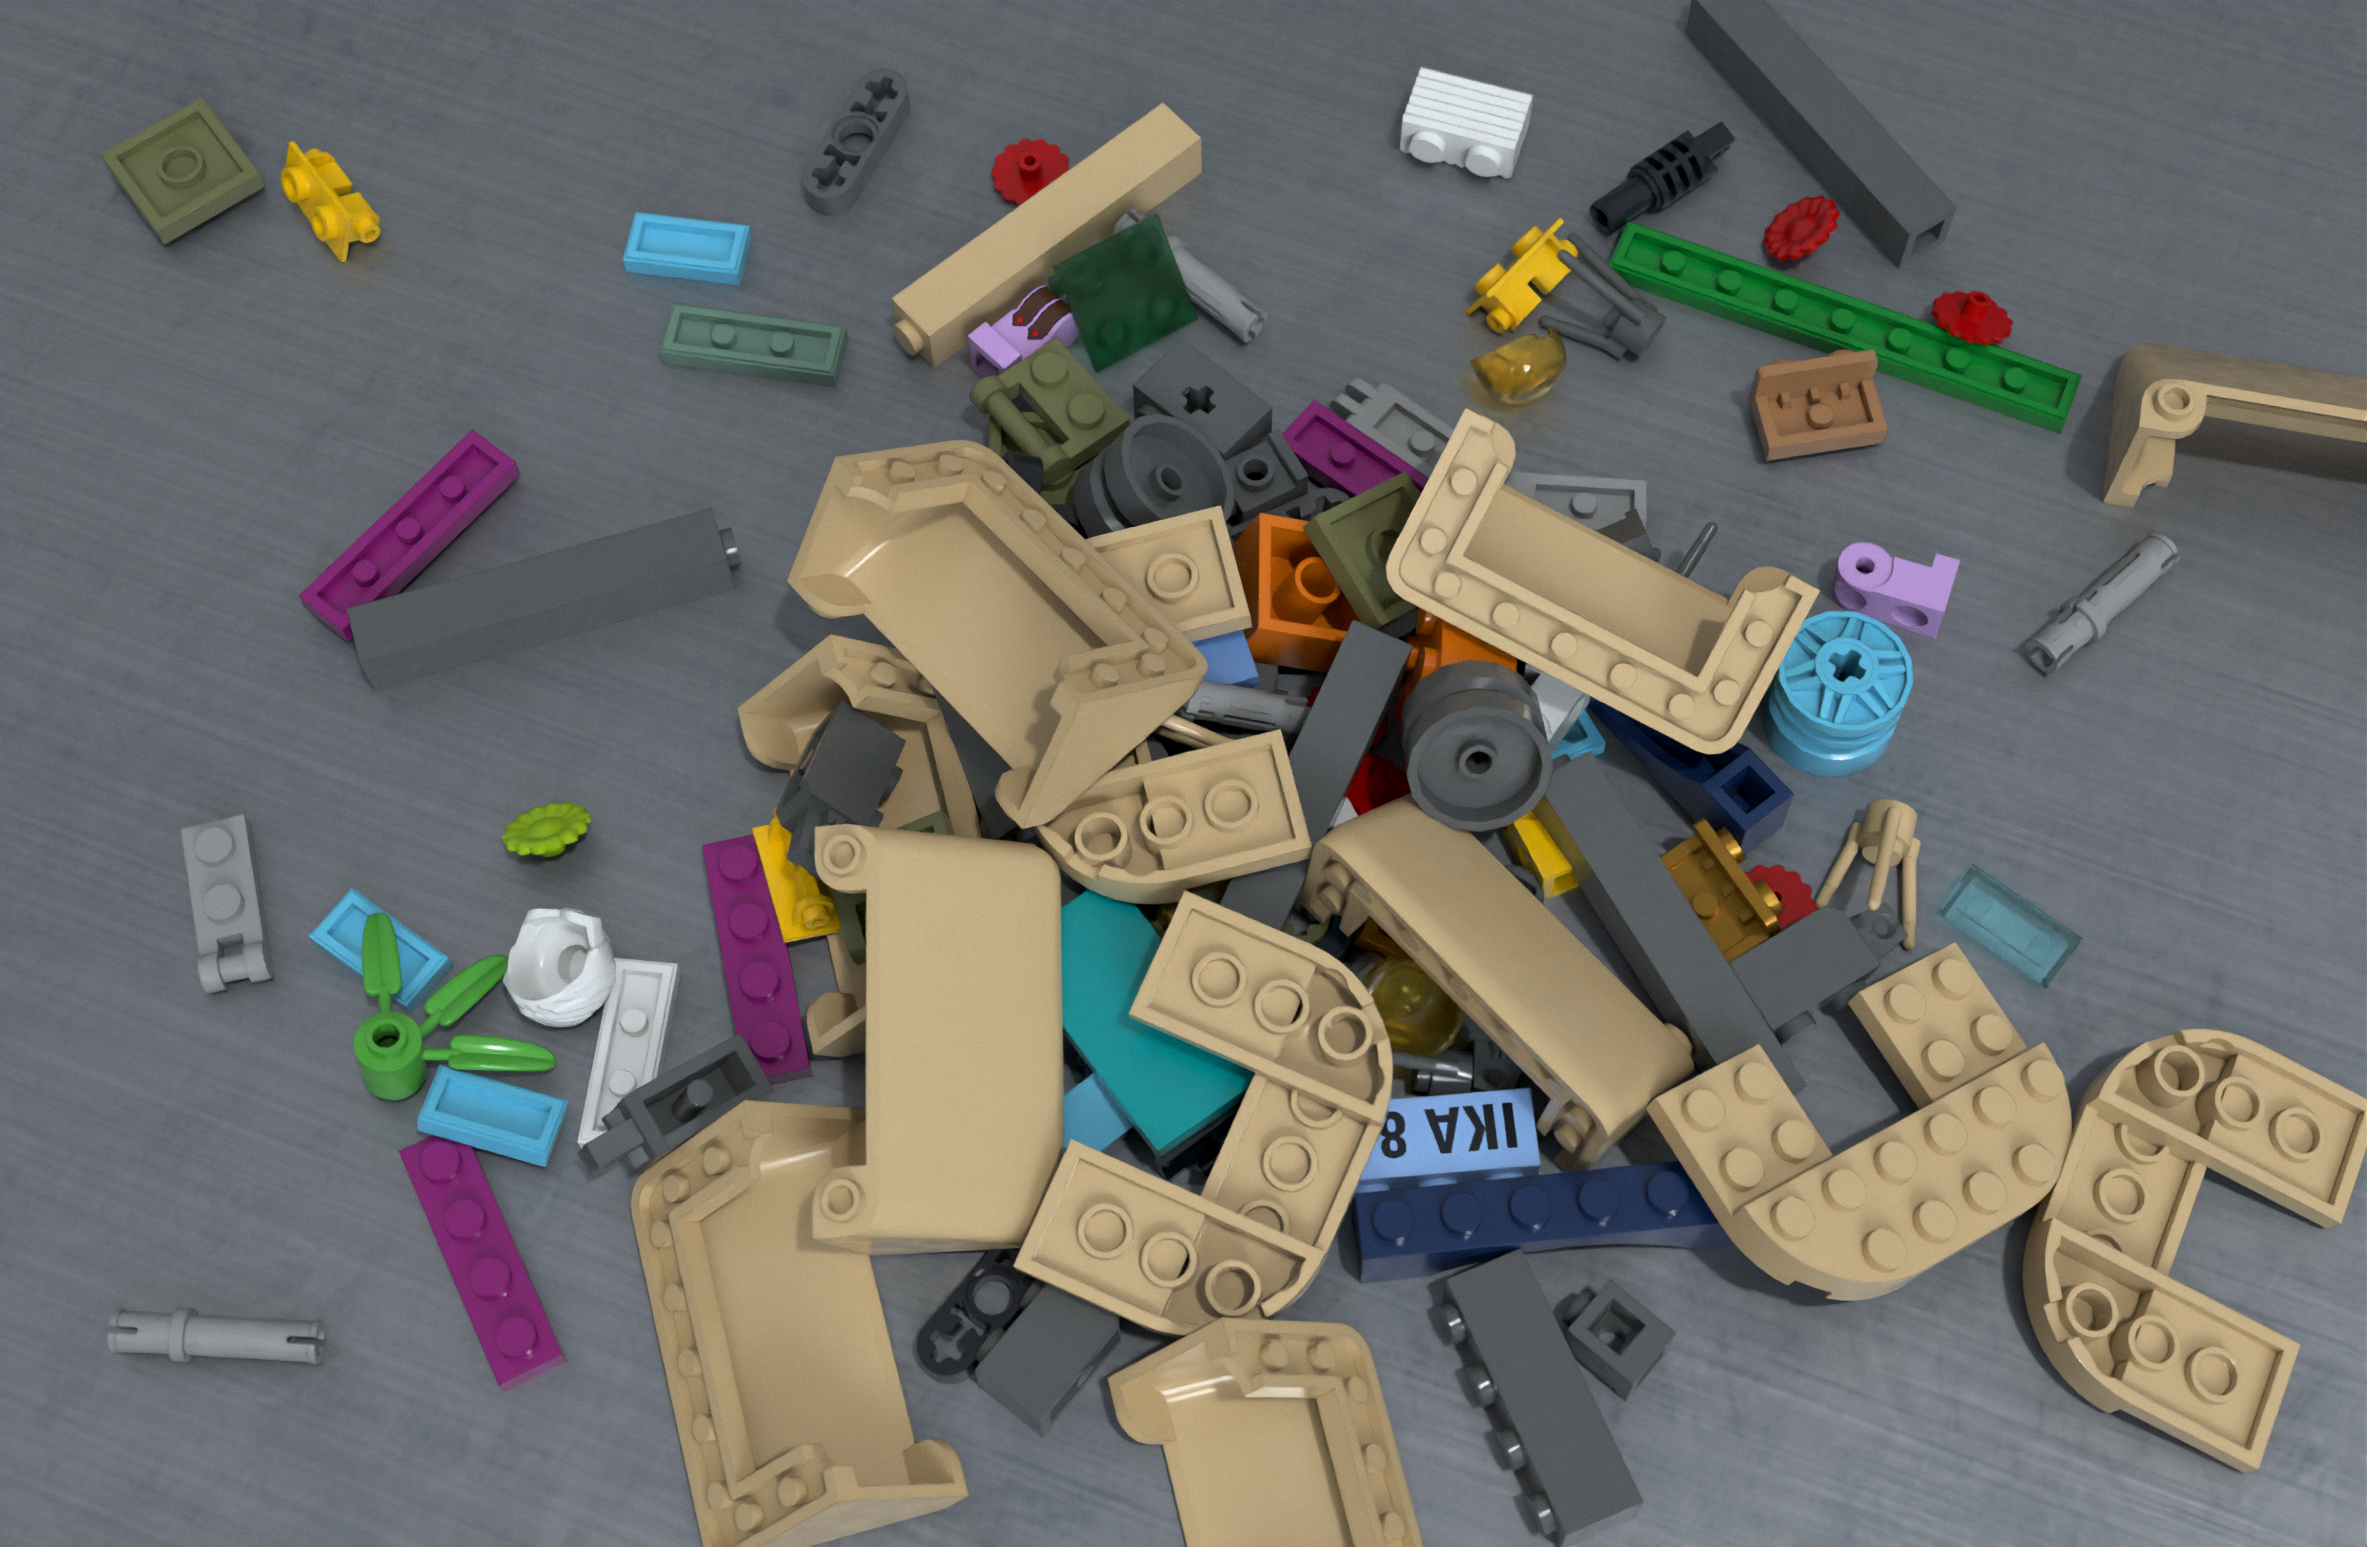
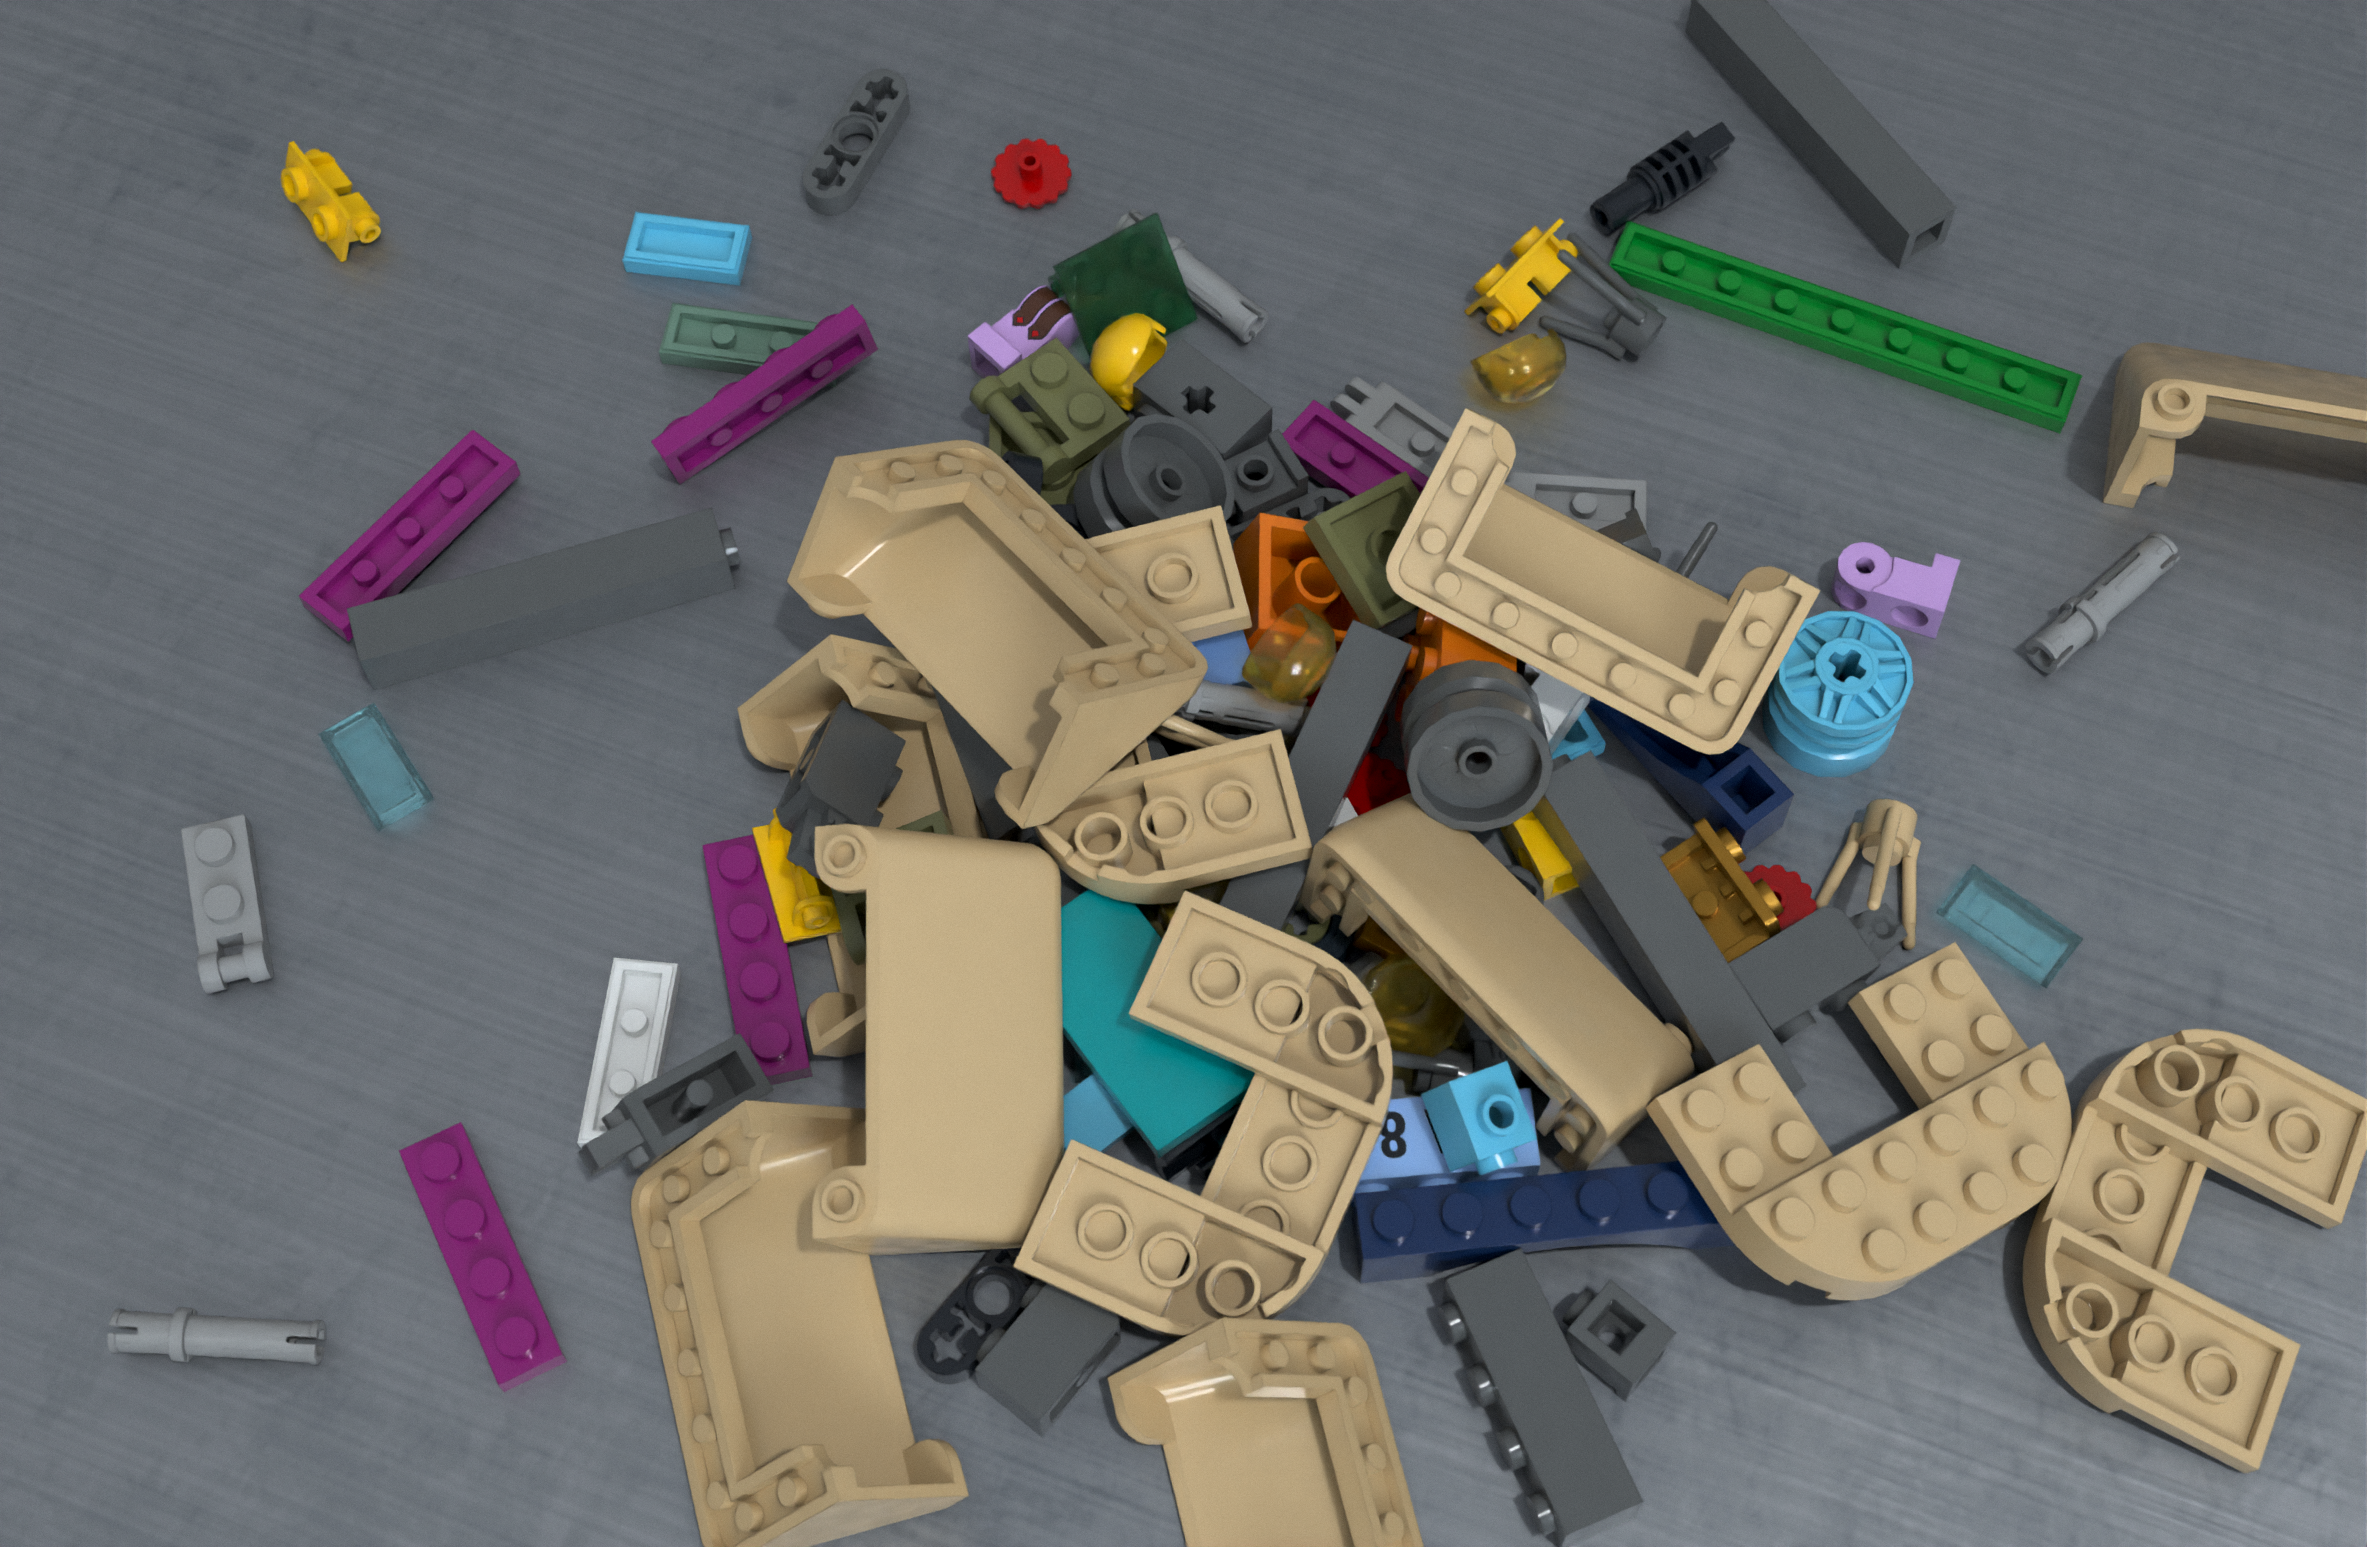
(183, 170): olive plate -> none
(342, 936): medium azure tile -> none
(376, 767): none -> clear light blue tile
(391, 1043): bright green plant -> none
(492, 1115): medium azure tile -> none
(546, 829): lime piece -> none
(560, 966): white hair -> none
(765, 394): none -> magenta plate
(1059, 221): tan brick -> none
(1125, 354): none -> yellow hair
(1292, 656): none -> clear yellow hair
(1465, 123): white brick -> none
(1480, 1119): none -> medium azure brick
(1801, 228): red piece -> none
(1817, 404): medium nougat bracket -> none
(1972, 317): red piece -> none

